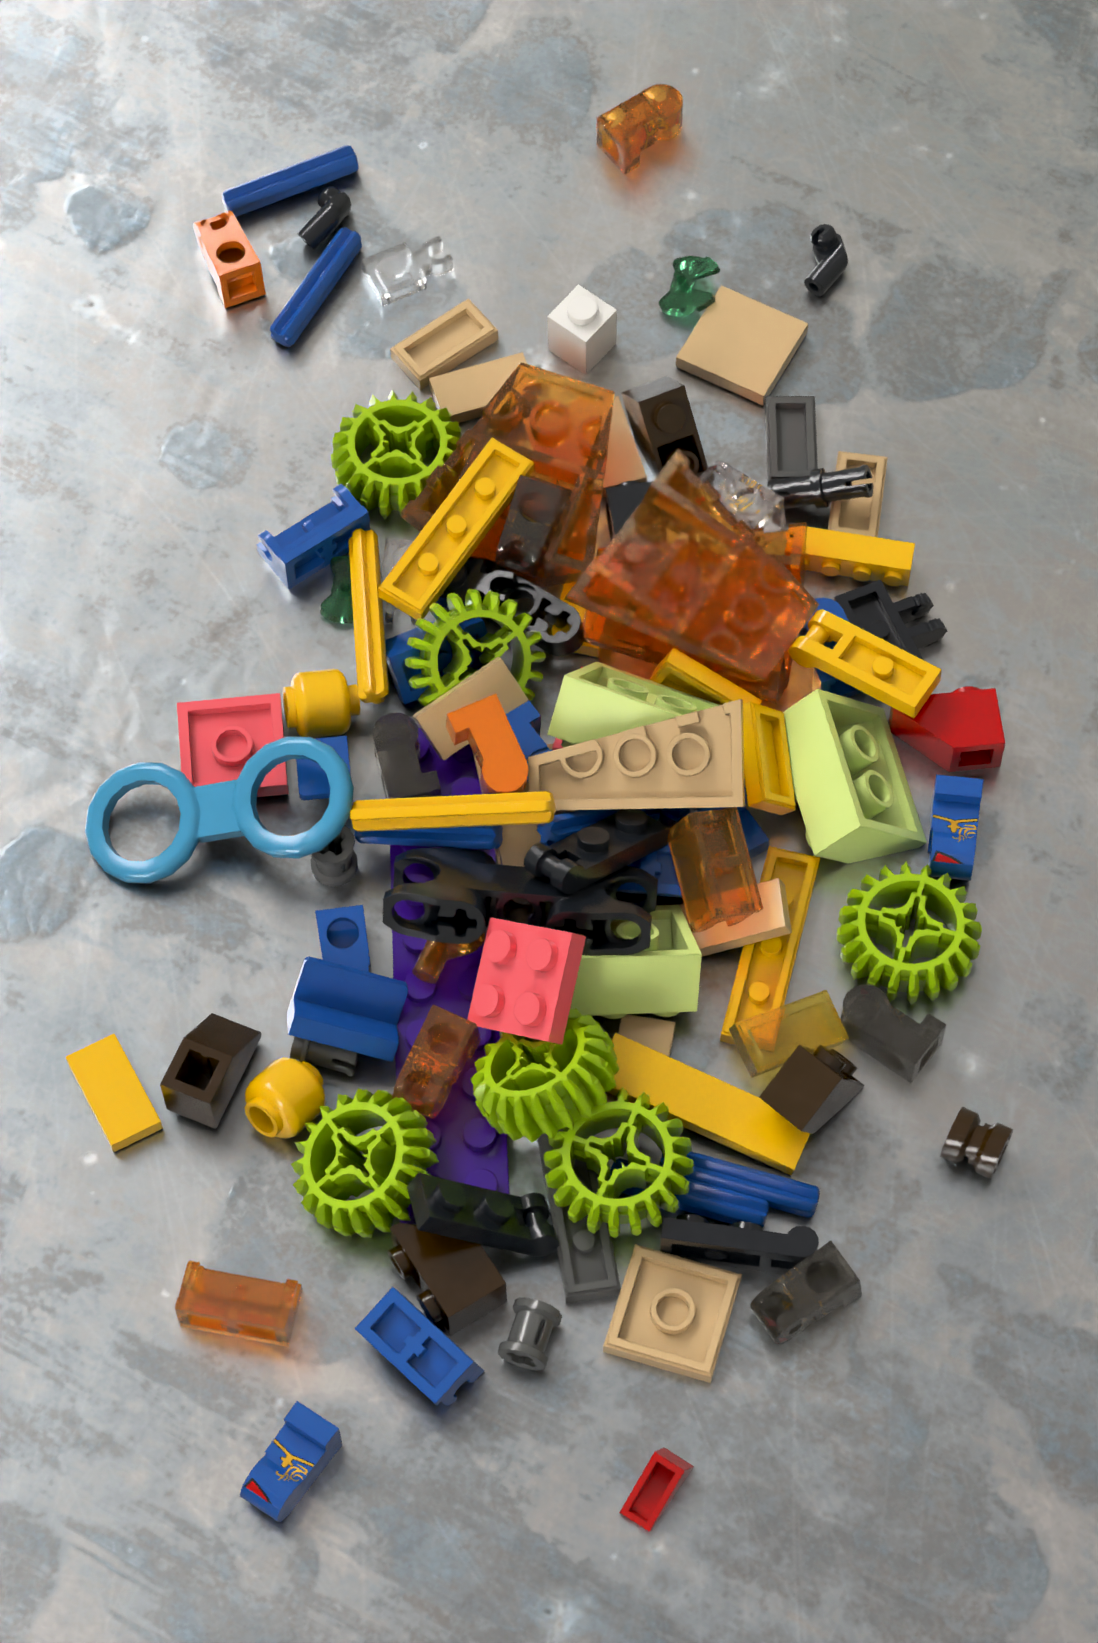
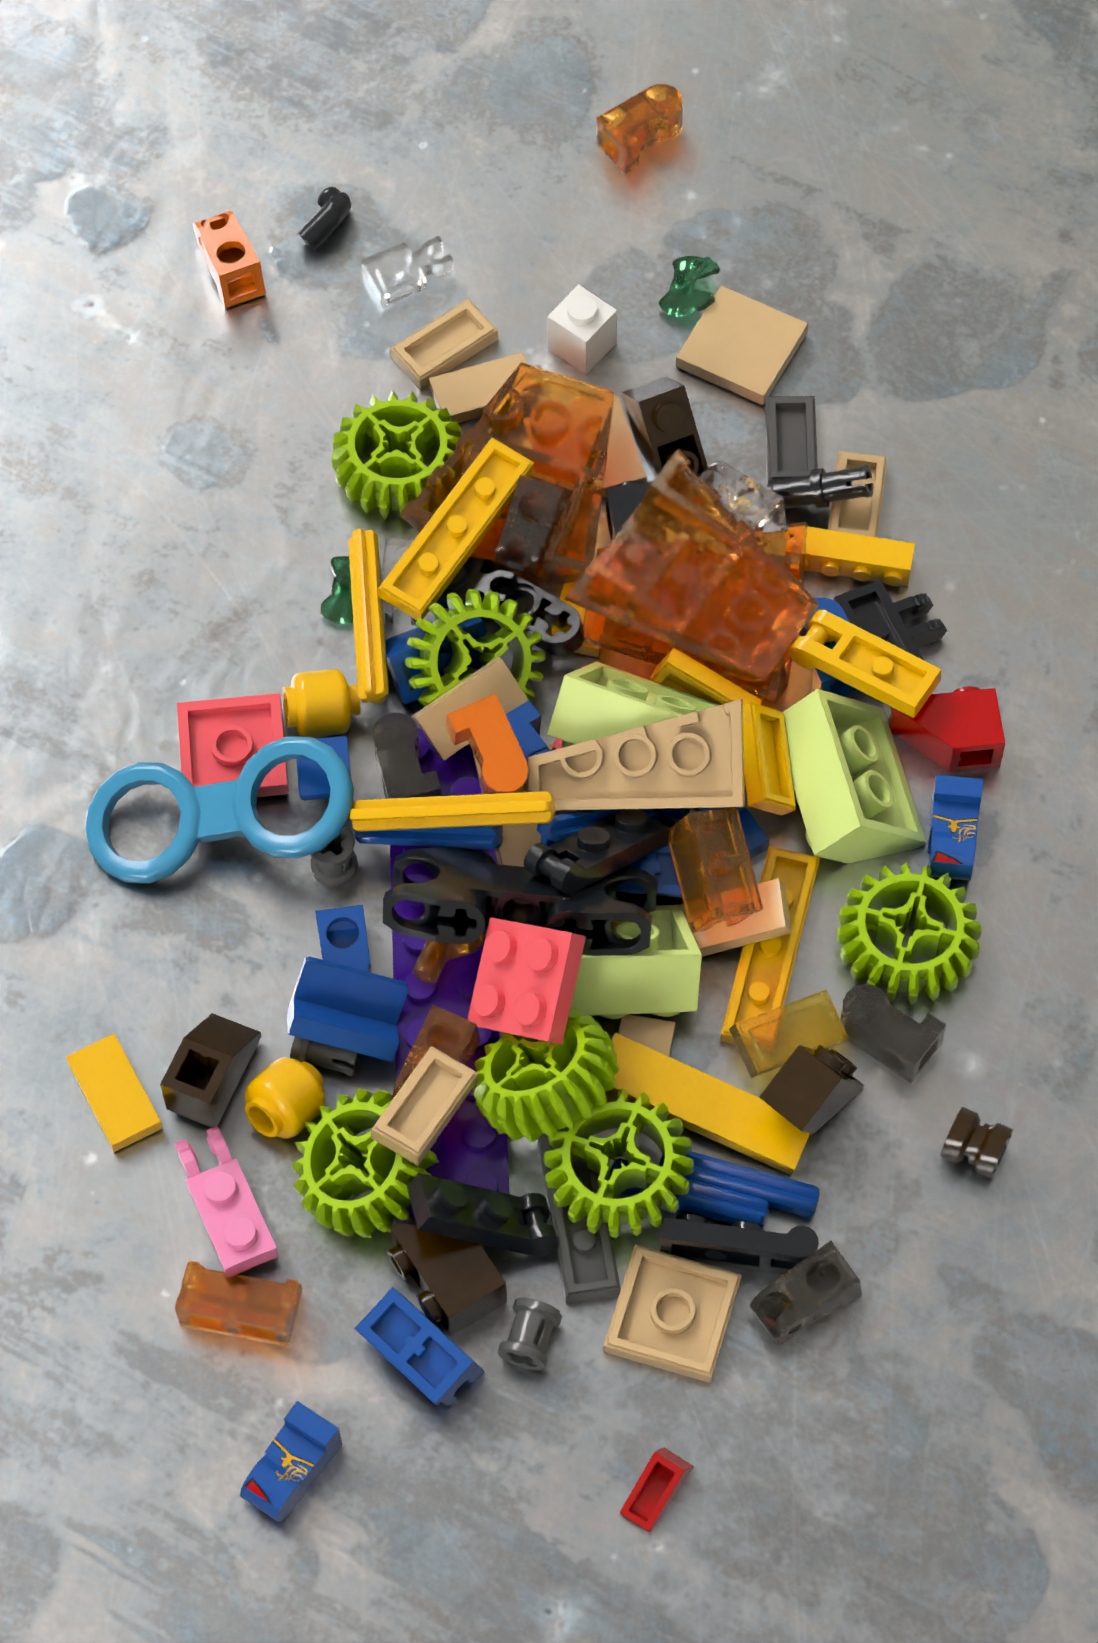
(227, 1207): none -> bright pink hinge
(290, 180): blue axle -> none
(315, 287): blue axle -> none
(315, 539): blue hinge -> none
(424, 1105): none -> tan tile
(830, 259): black arm -> none

